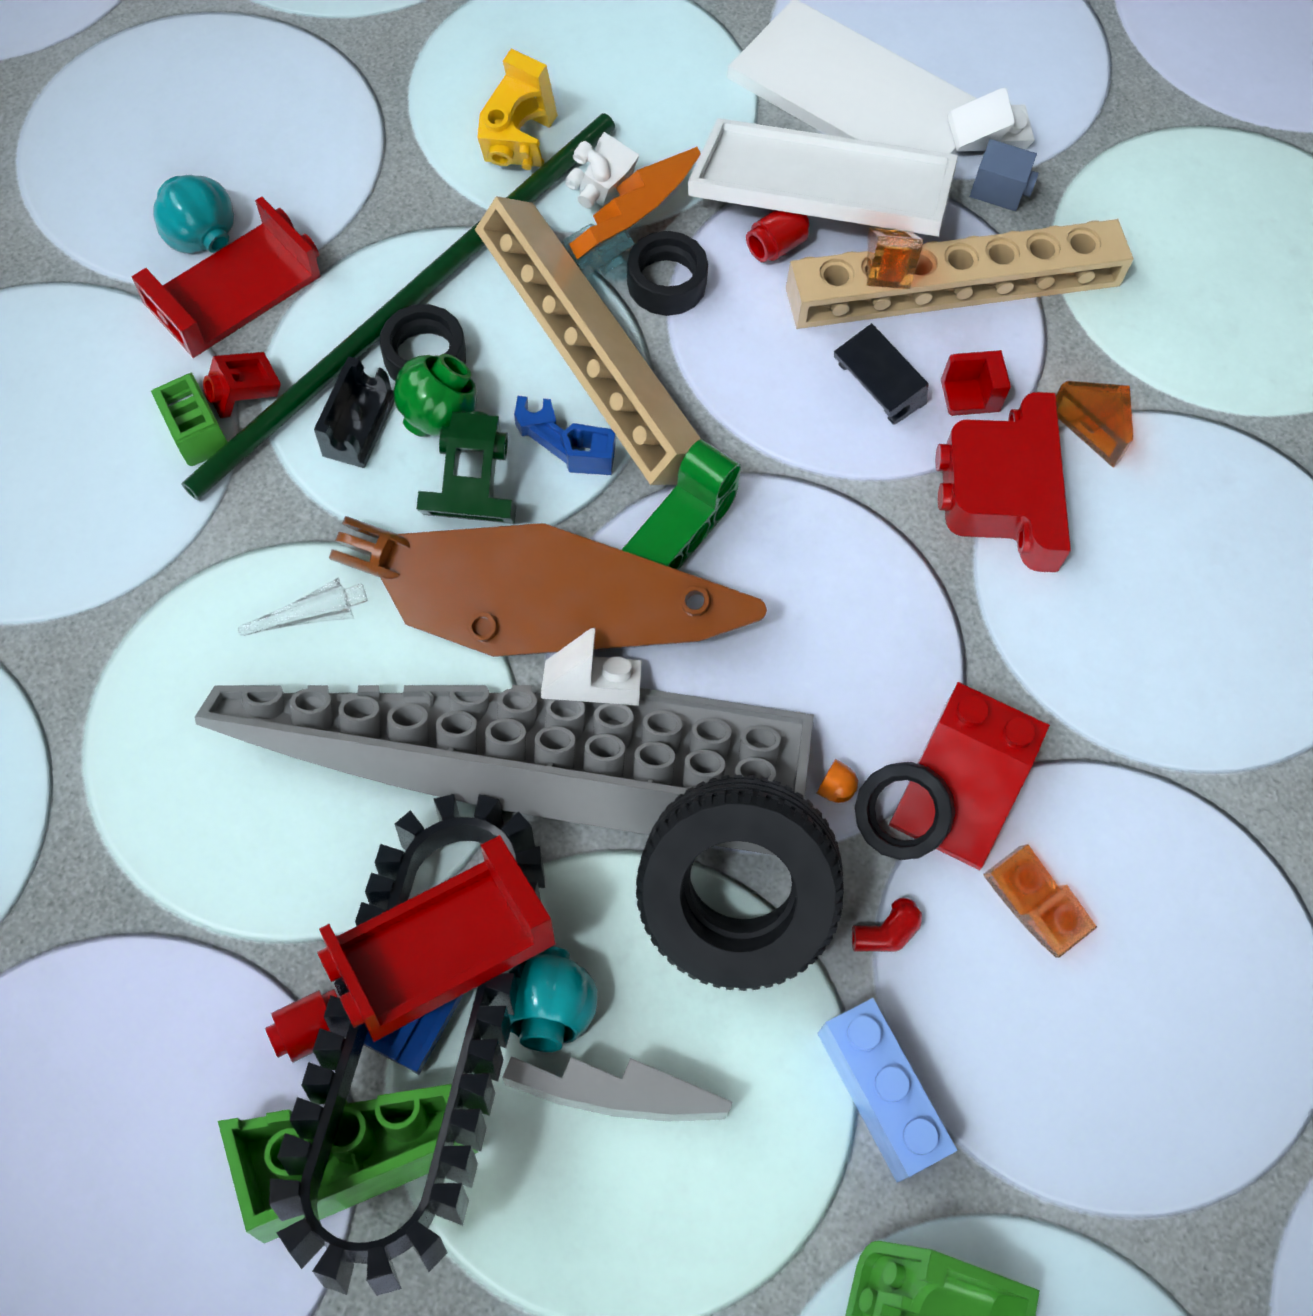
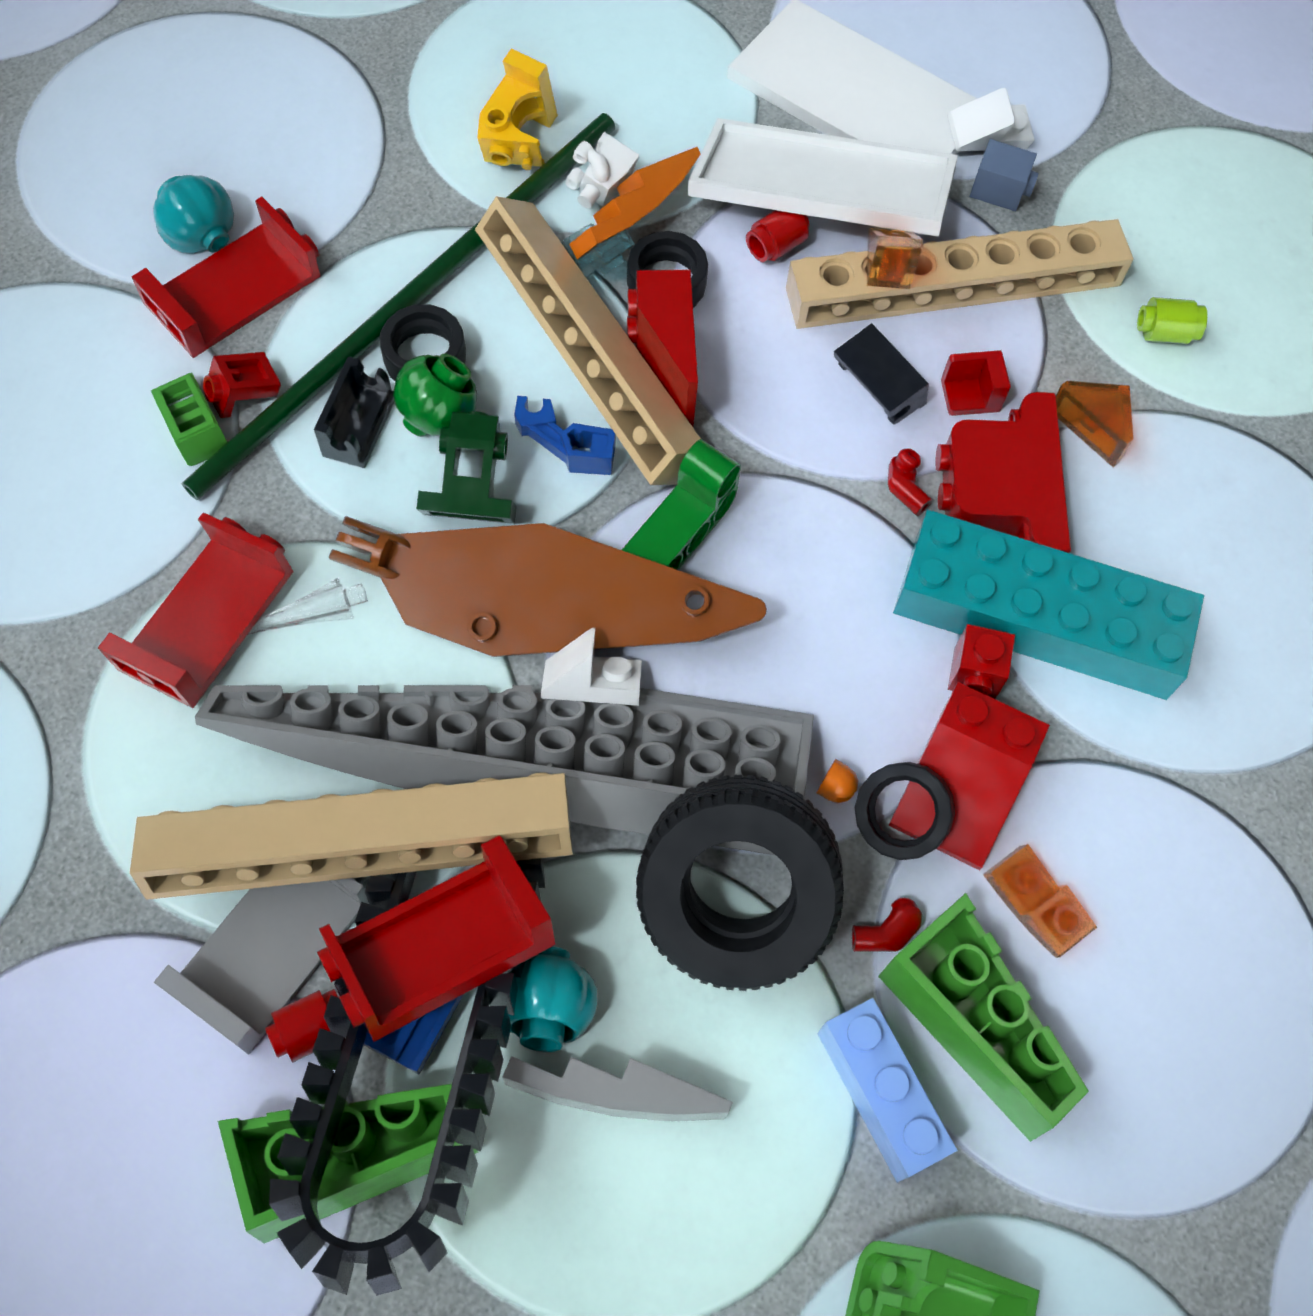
(204, 613): none -> red panel
(262, 955): none -> light grey panel
(348, 835): none -> tan brick
(664, 332): none -> red slope
(903, 481): none -> red arm
(982, 660): none -> red brick
(985, 1020): none -> bright green wedge
(1053, 602): none -> teal brick
(1172, 320): none -> lime brick

